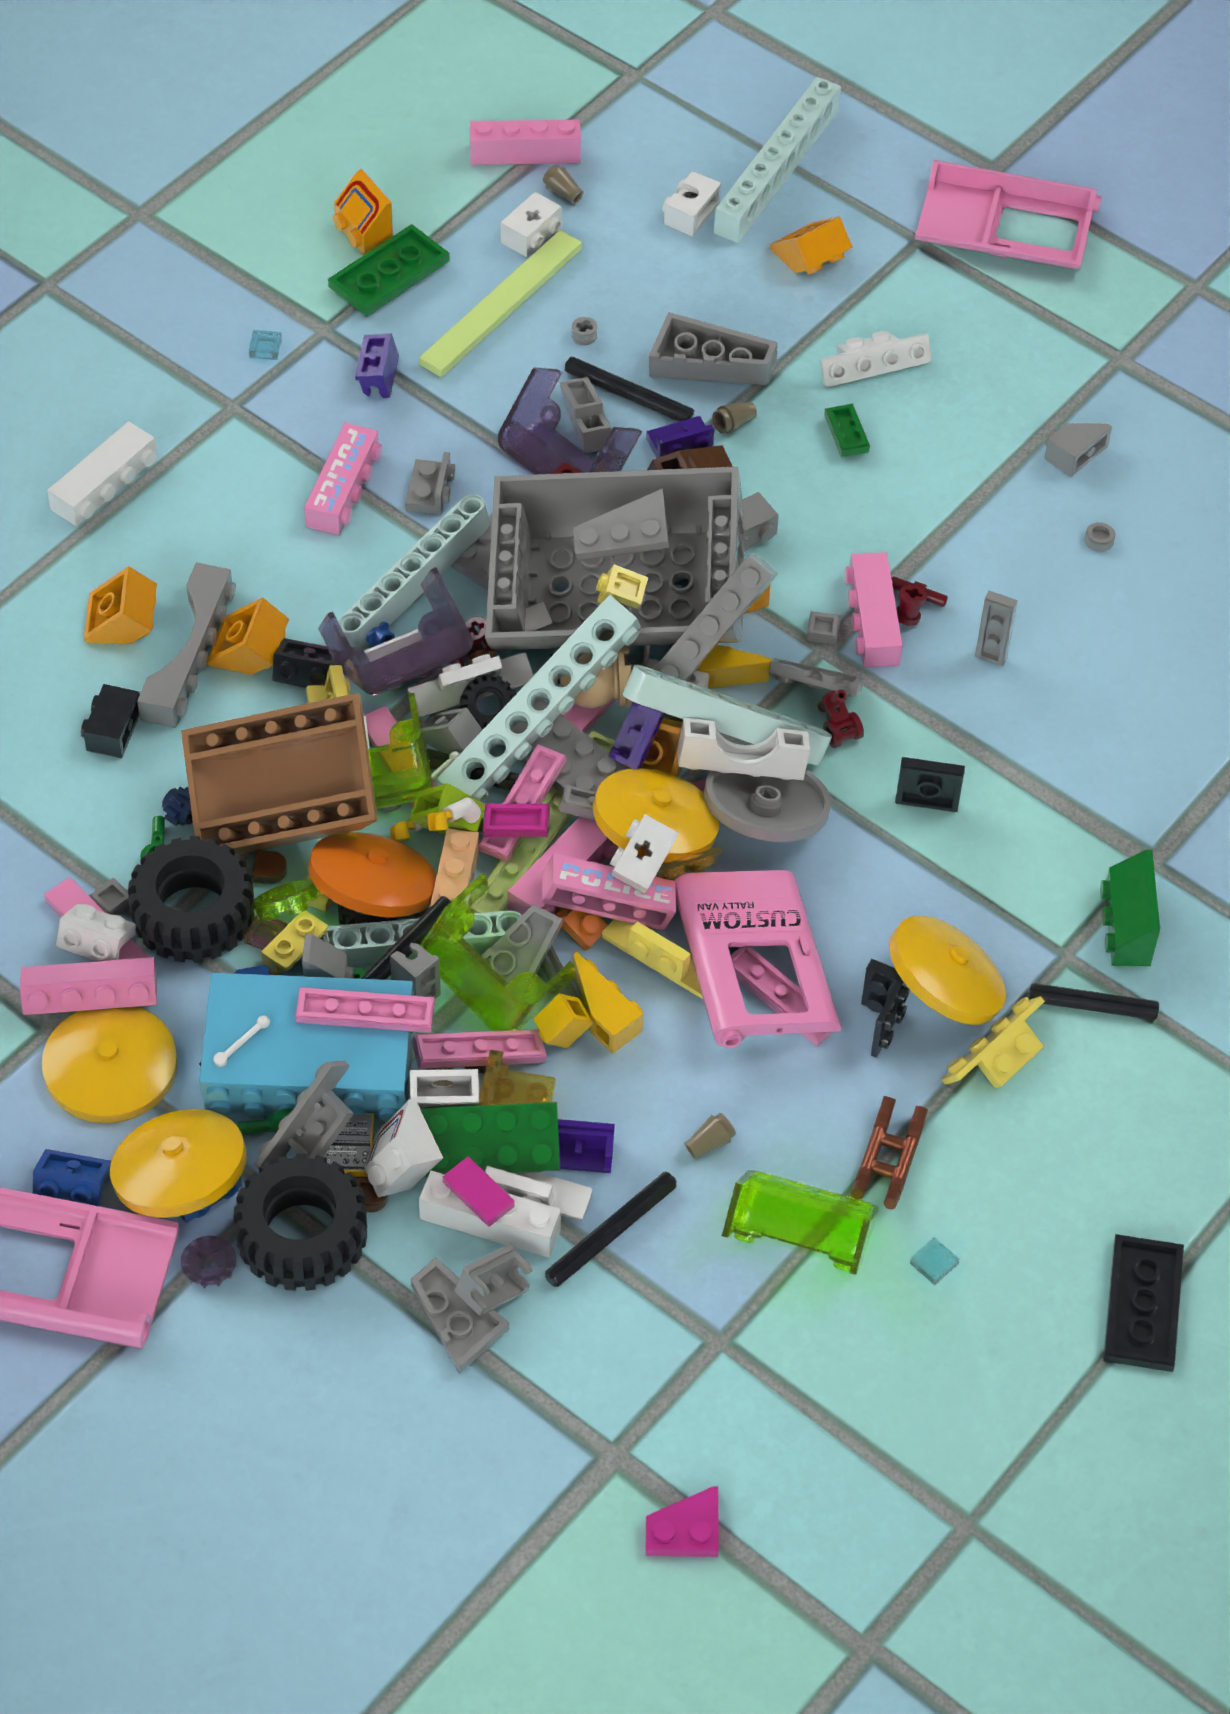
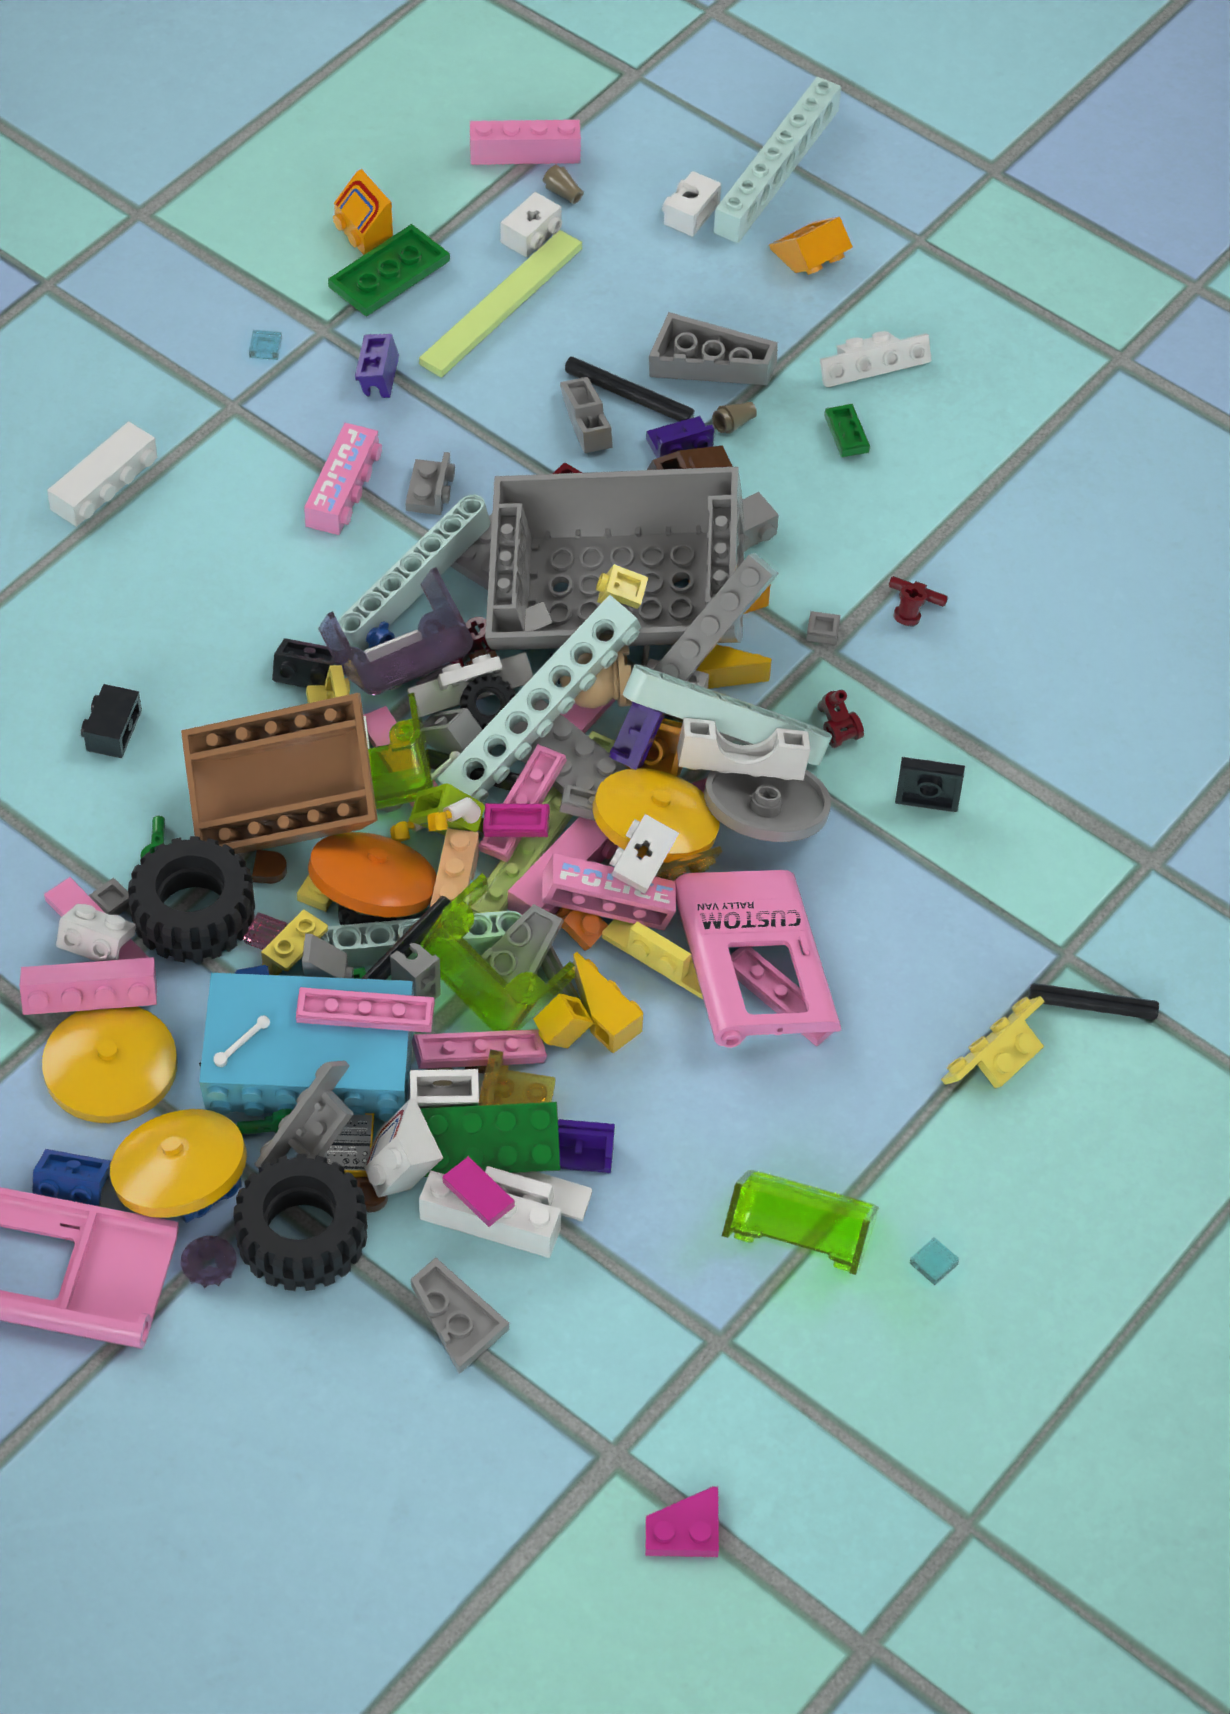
(121, 609): light orange slope -> none
(167, 691): light grey arch -> none
(178, 806): dark blue gear -> none
(249, 638): light orange slope -> none
(289, 896): clear neon green tile -> none
(493, 1280): light grey hinge -> none
(533, 441): clear purple windscreen -> none
(587, 337): light grey bush -> none
(610, 1229): black axle -> none
(624, 530): light grey wing -> none
(711, 1135): dark tan cone -> none
(816, 677): light grey wing -> none
(874, 609): bright pink brick -> none
(881, 1138): copper piece -> none
(884, 994): black bracket -> none
(947, 970): yellow dish -> none
(967, 205): bright pink piece -> none
(996, 628): light grey tile -> none
(1076, 445): light grey slope -> none
(1099, 537): light grey tile -> none
(1131, 911): green slope -> none
(1143, 1303): black tile -> none

